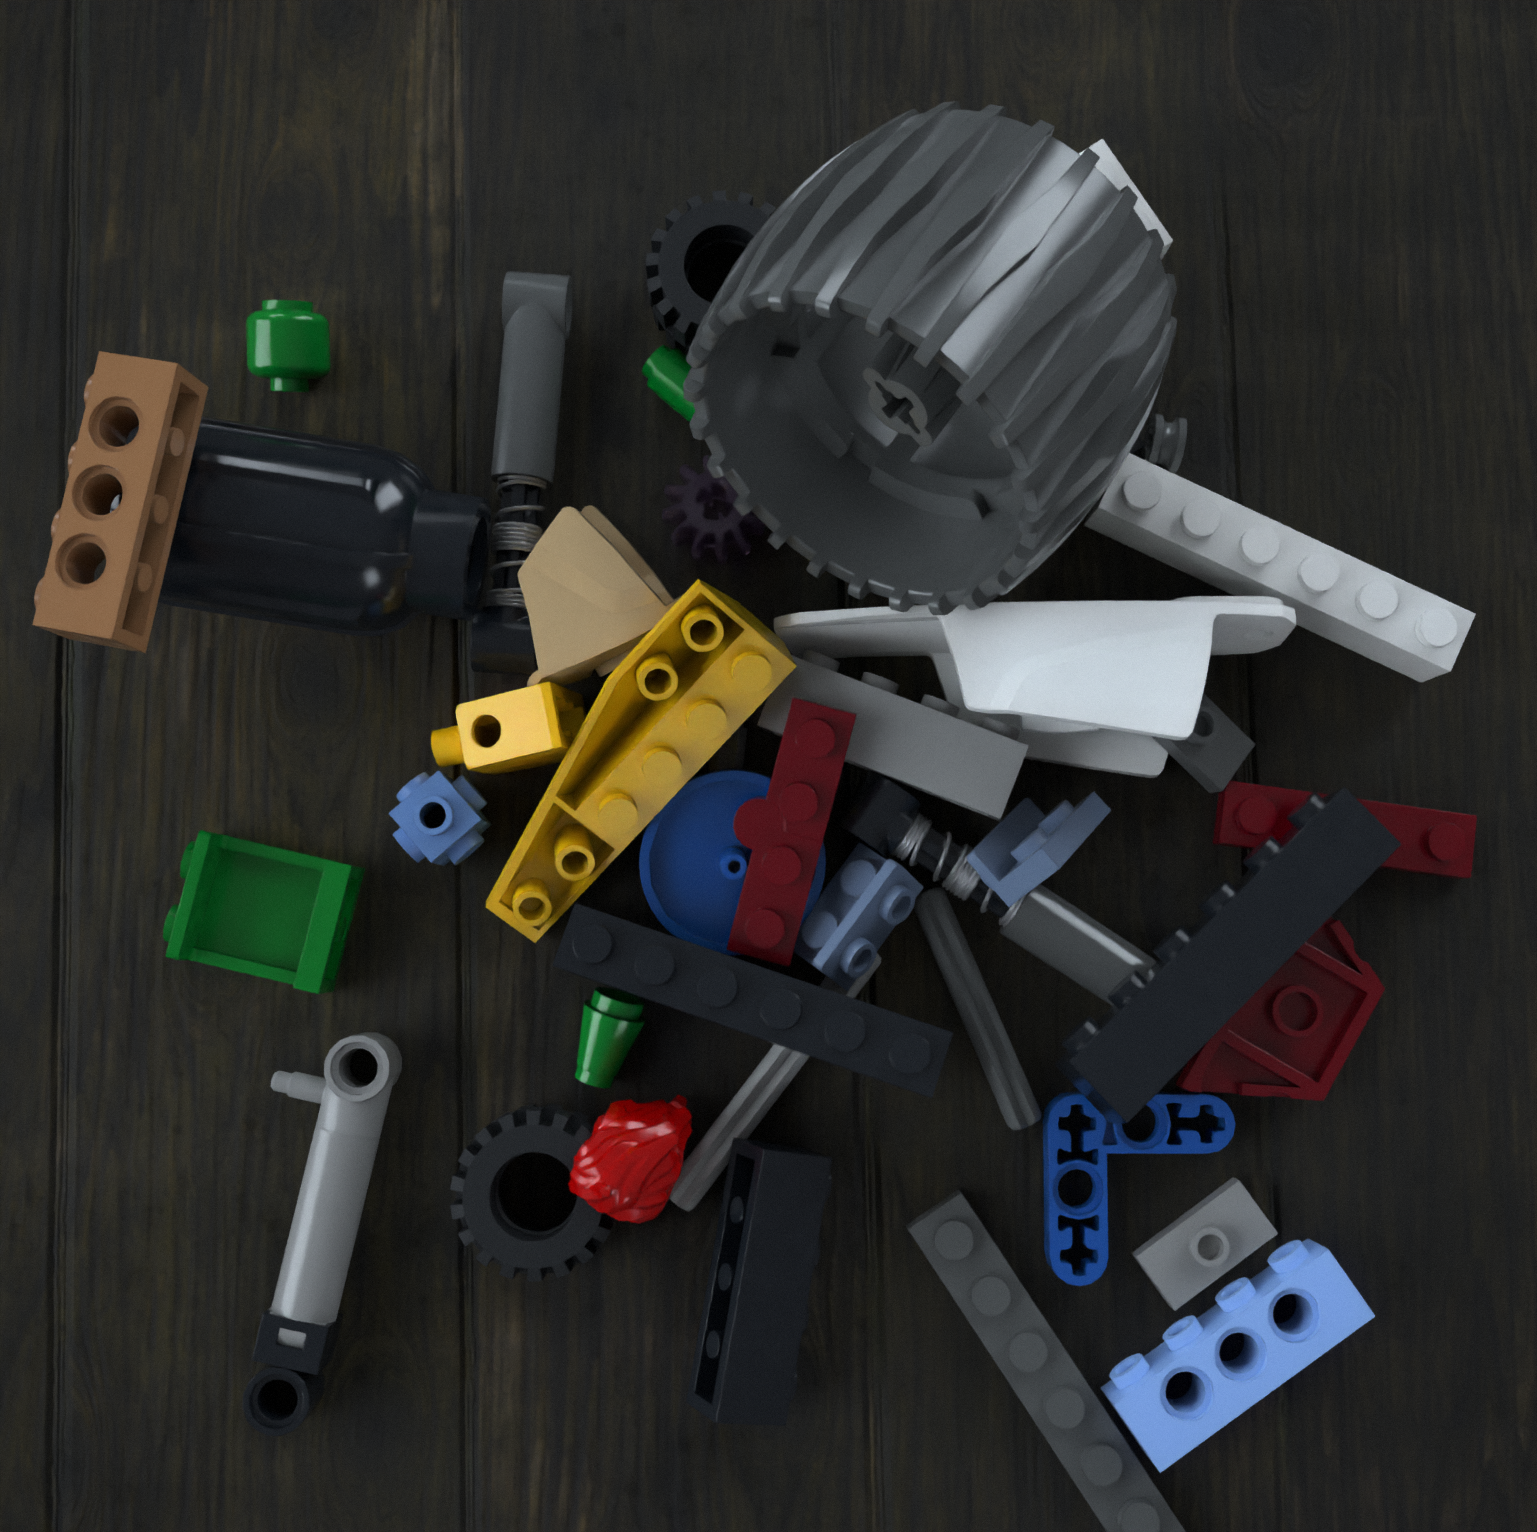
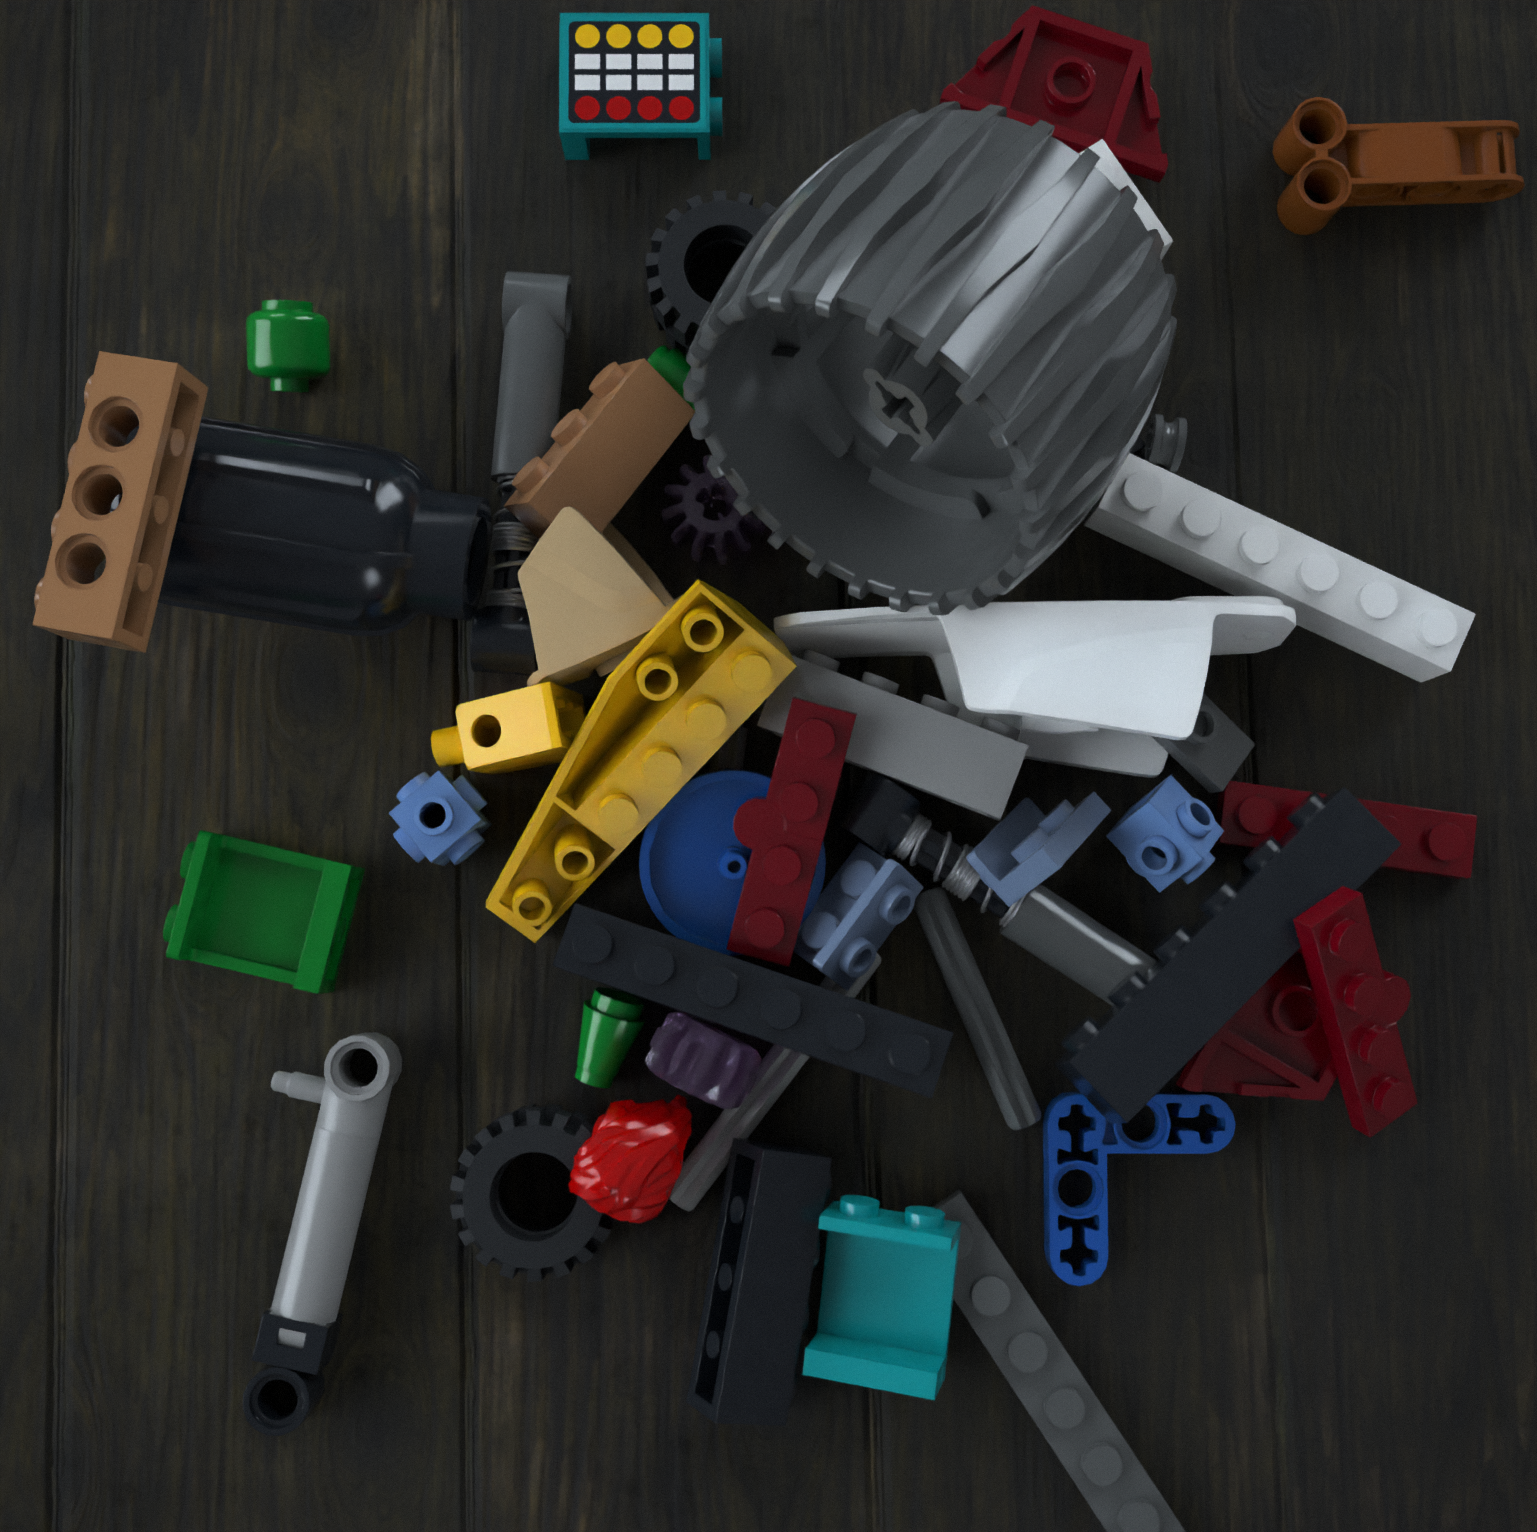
(602, 448): none -> medium nougat brick
(637, 79): none -> panel
(703, 1060): none -> clear purple gear
(885, 1297): none -> teal panel
(1074, 78): none -> dark red wing
(1167, 835): none -> medium blue brick
(1204, 1243): light grey plate -> none
(1272, 1352): light blue brick -> none
(1358, 1009): none -> dark red hinge
(1389, 163): none -> dark orange piece

